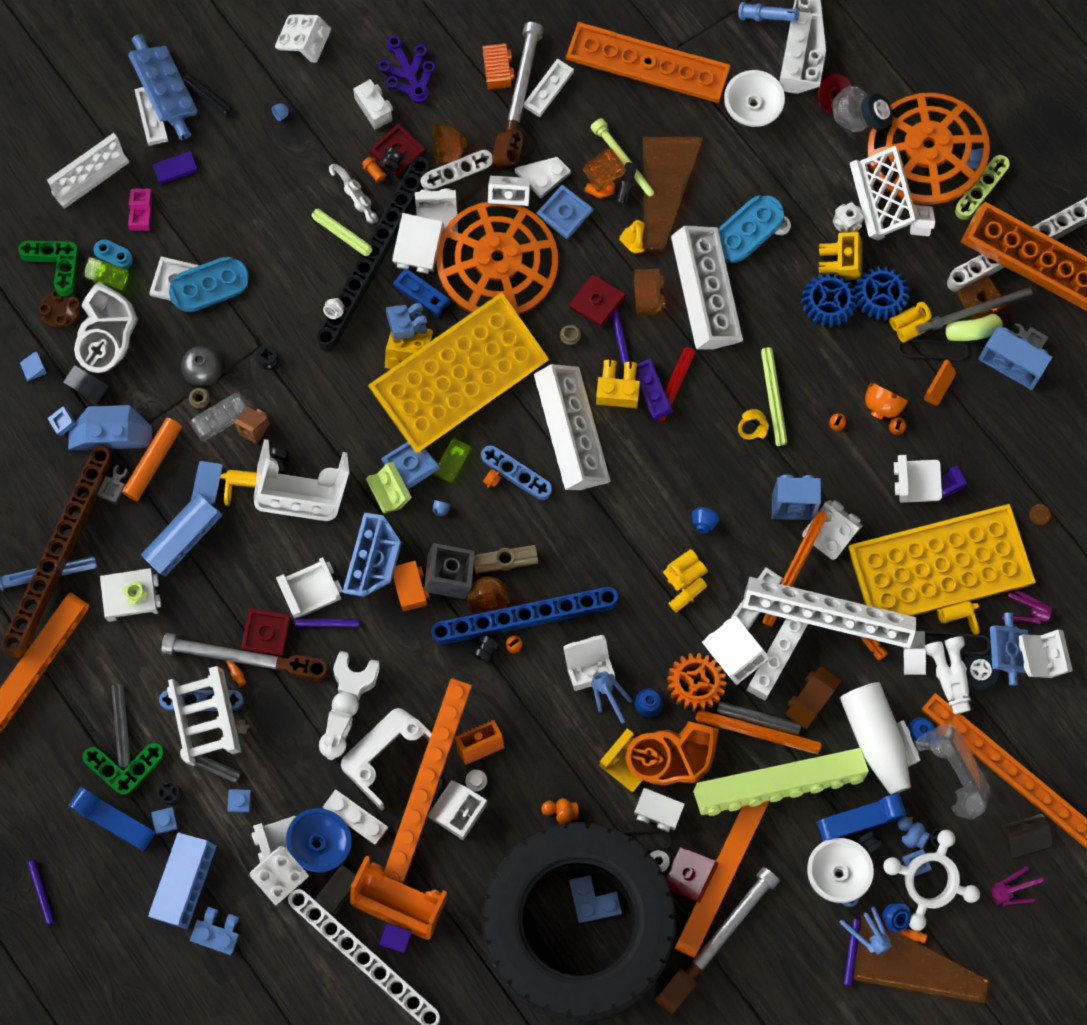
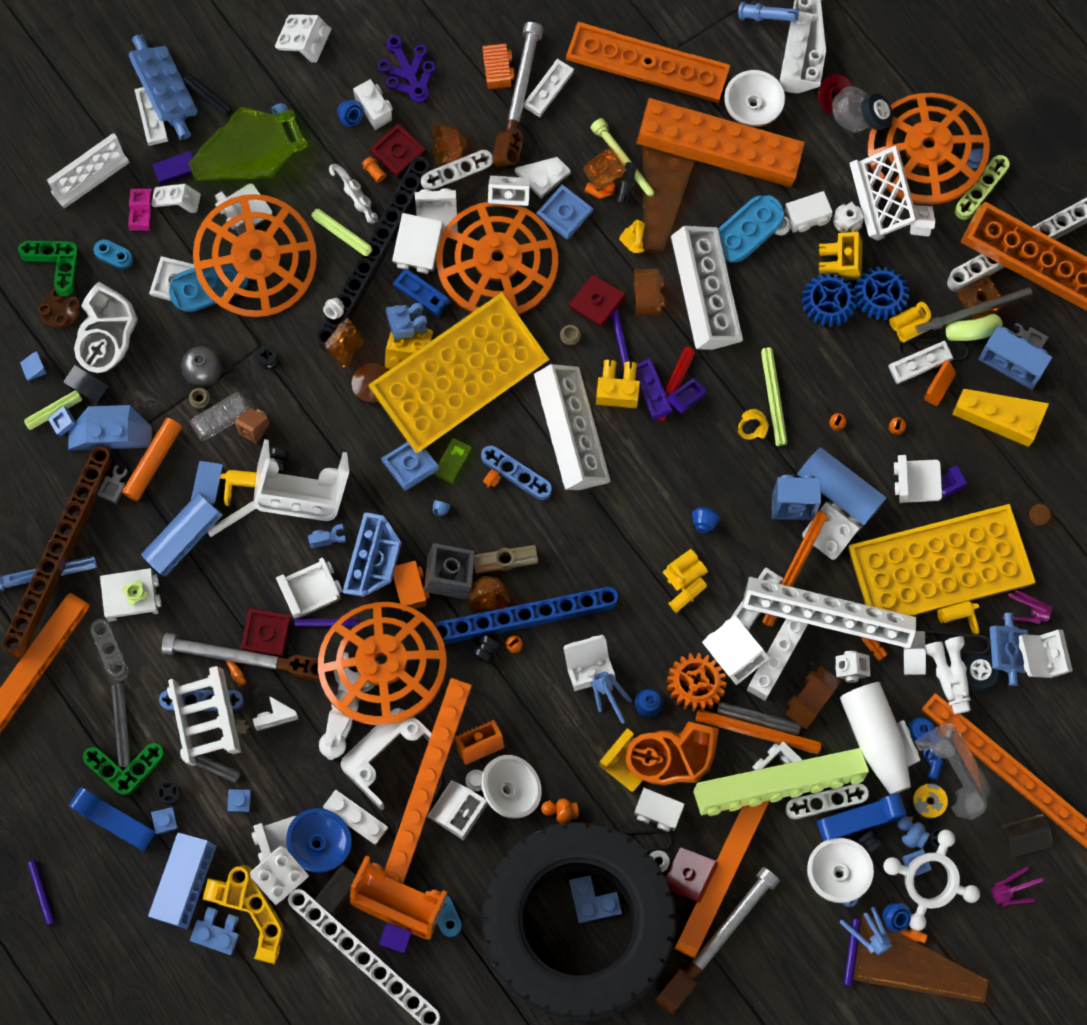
(43, 415): none -> yellowish green axle
(105, 273): clear neon green slope -> none
(116, 656): none -> clear beam
(176, 195): none -> white bracket
(231, 519): none -> white bar
(235, 209): none -> white bracket
(239, 896): none -> yellow connector
(247, 147): none -> clear neon green windscreen
(251, 268): none -> orange dish
(280, 715): none -> white slope
(321, 538): none -> medium blue plate
(344, 343): none -> clear orange piece
(350, 112): none -> blue cone
(363, 377): none -> reddish brown dish
(384, 673): none -> orange dish
(389, 488): yellowish green bracket -> none
(391, 160): black wheel -> none
(449, 914): none -> dark azure plate
(518, 780): none -> white dish
(687, 395): none -> dark purple tile
(720, 142): none -> orange brick
(786, 753): none -> white bracket
(808, 212): none -> white brick
(827, 802): none -> white beam
(843, 486): none -> medium blue brick
(852, 666): none -> white brick
(883, 402): orange cylinder -> none
(920, 362): none -> white tile
(932, 791): none -> yellow piece
(935, 764): none -> blue arm
(1002, 414): none -> yellow wedge

